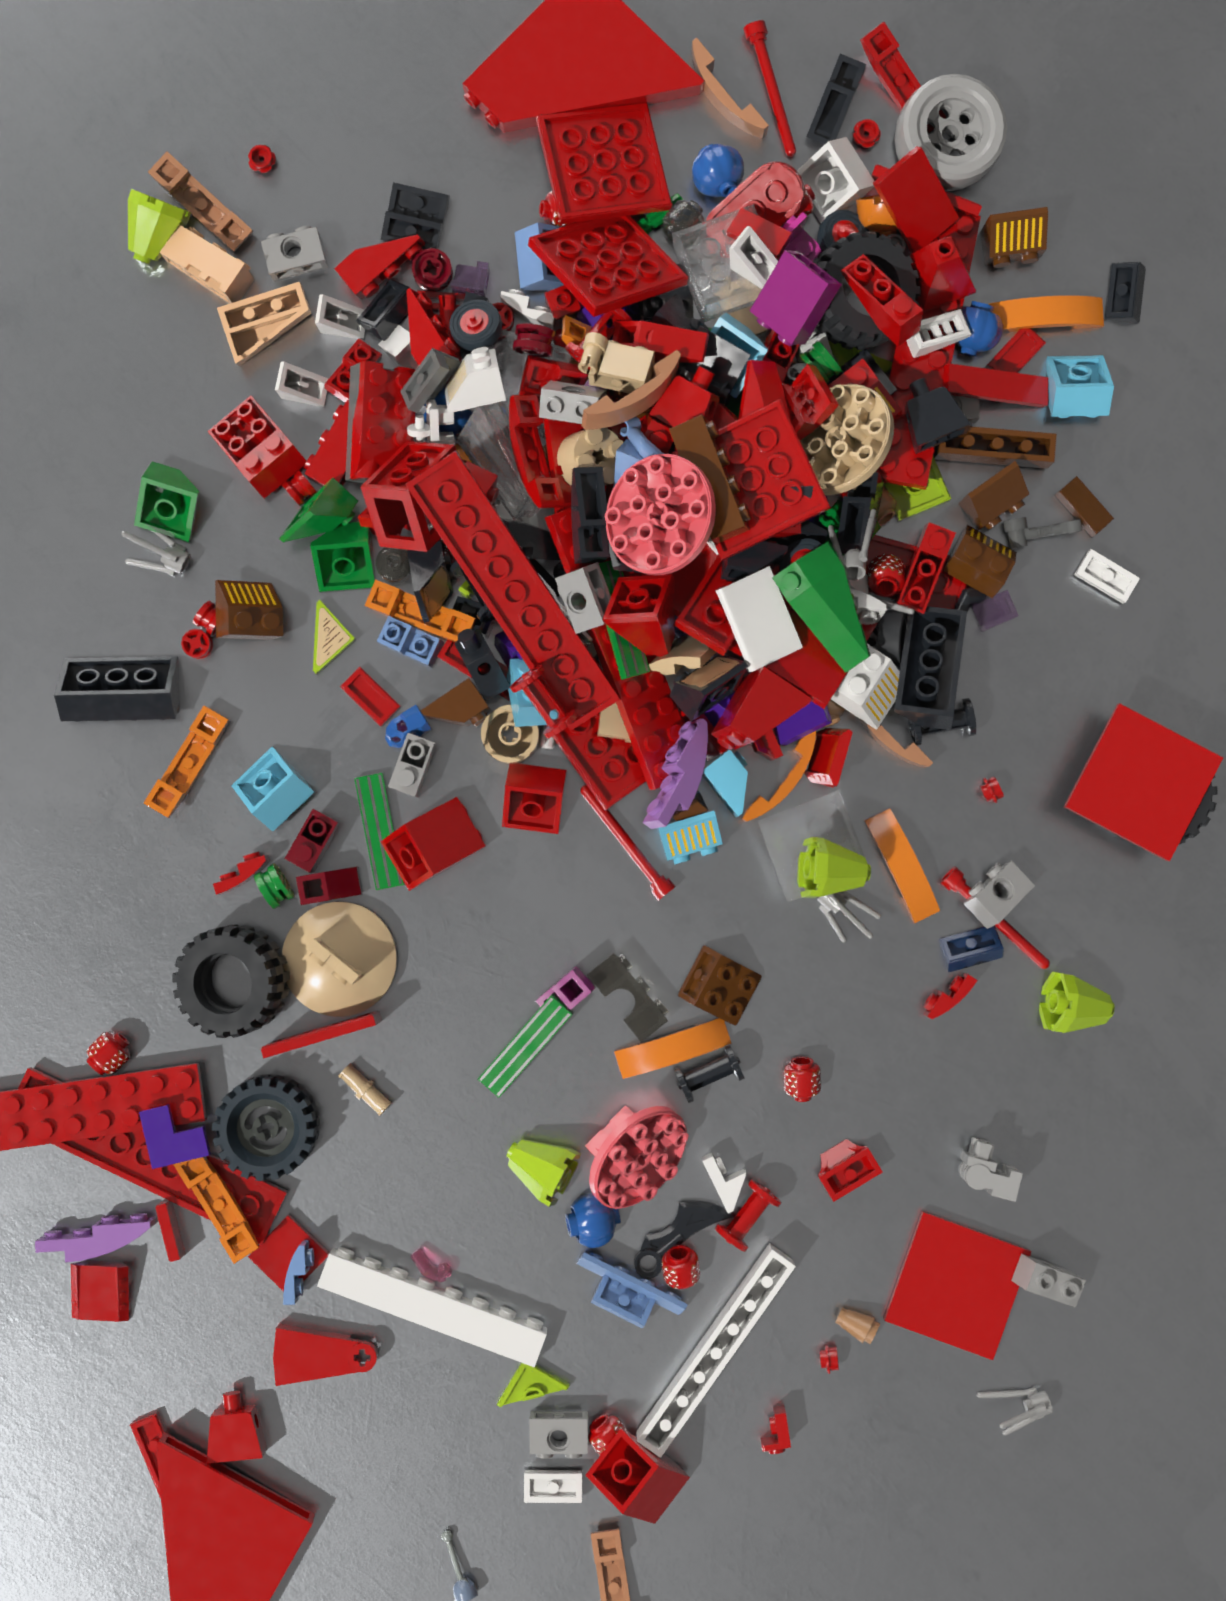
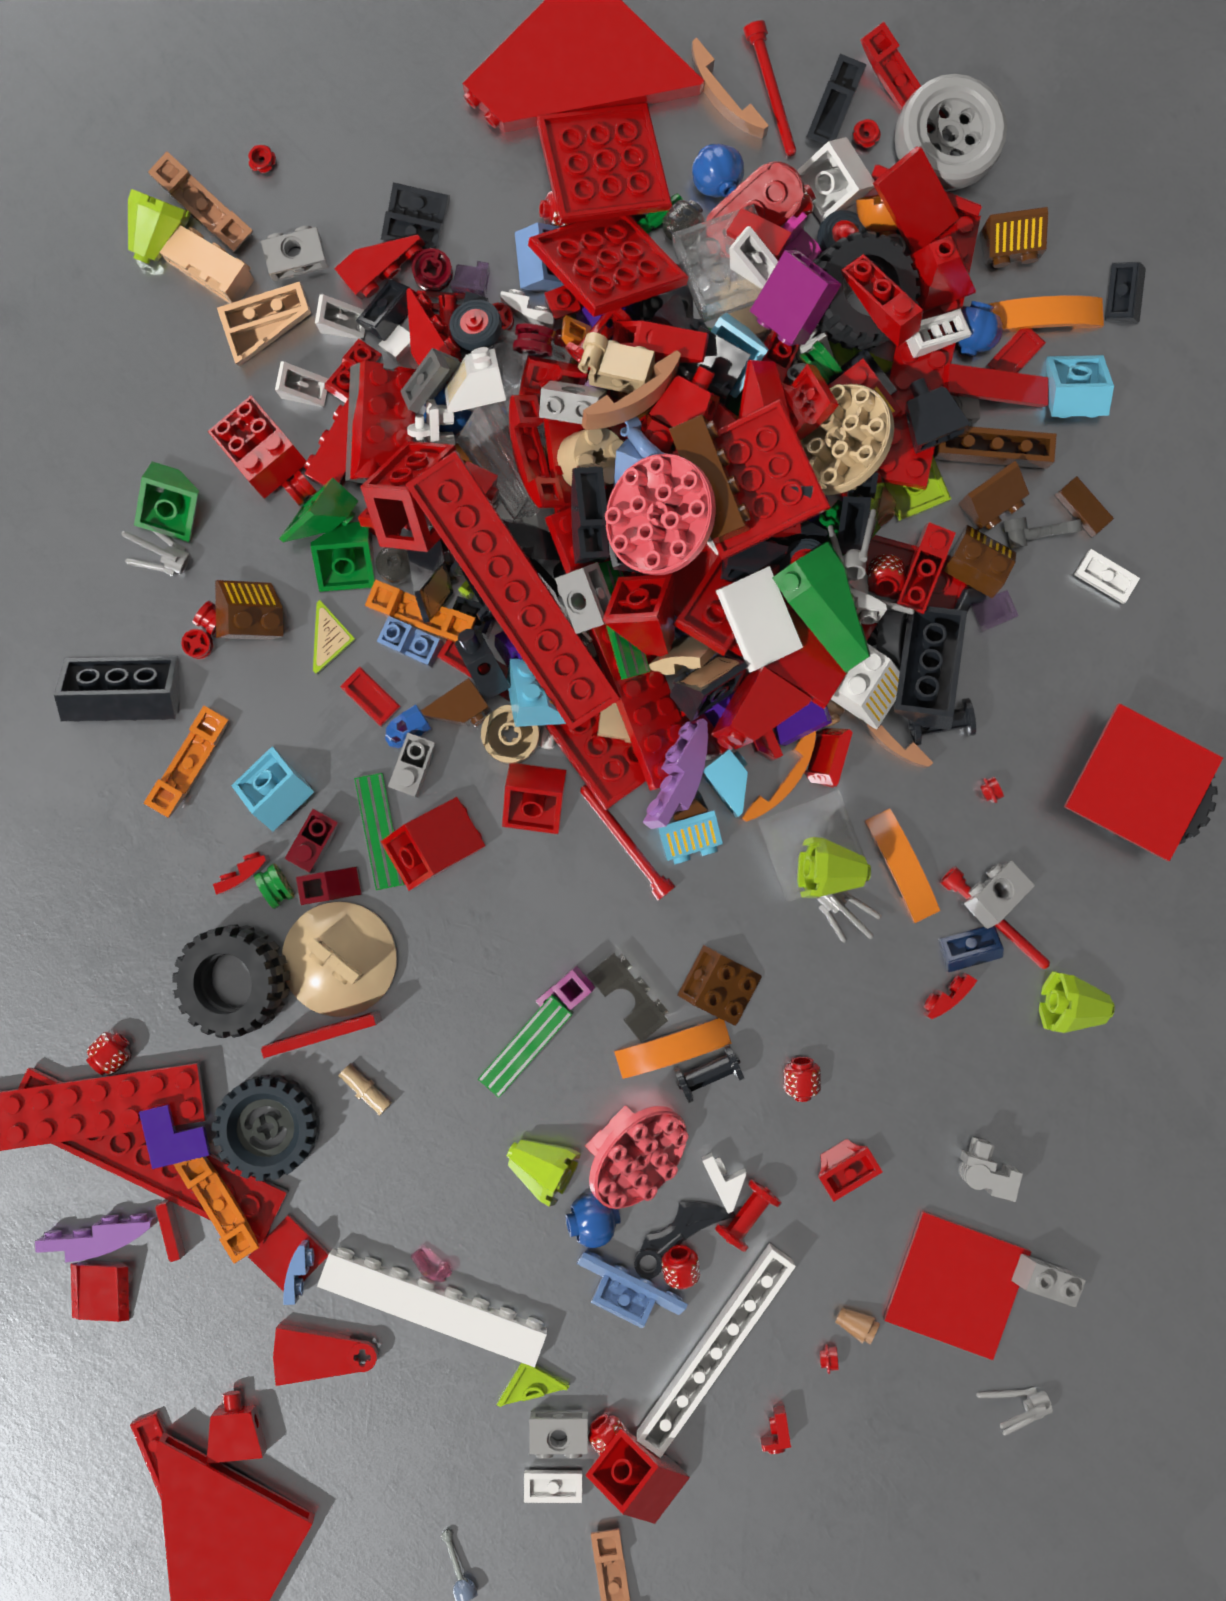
(543, 701): red hose -> none

